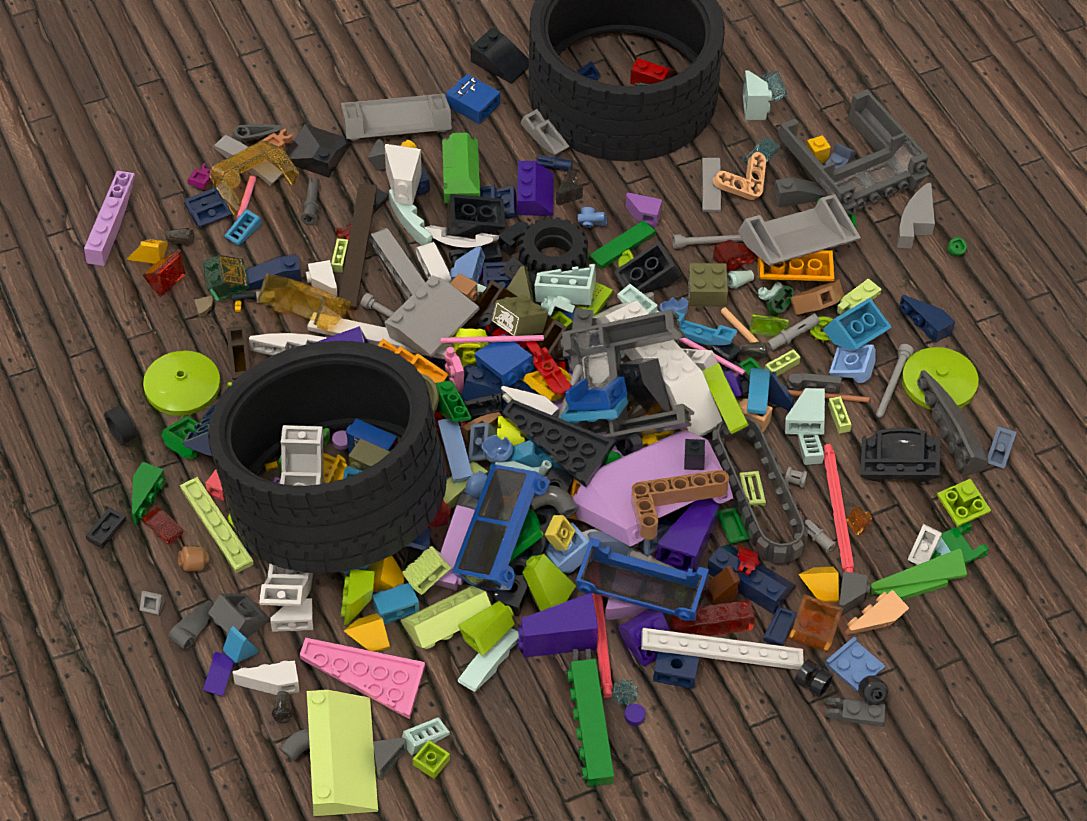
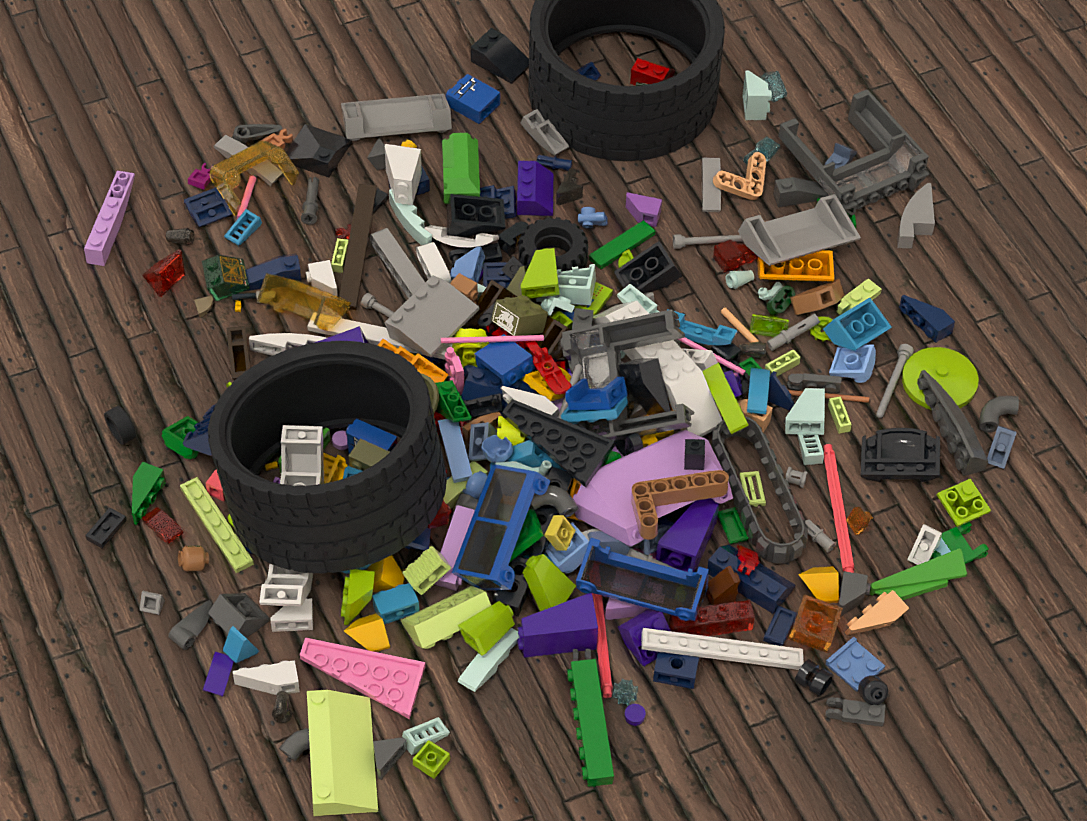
(149, 251): yellow slope -> none
(181, 383): lime dish -> none
(541, 275): none -> lime slope
(678, 306): medium blue hair -> none
(707, 284): olive brick -> none
(819, 148): yellow brick -> none
(957, 246): green tile -> none
(994, 409): none -> dark grey cylinder

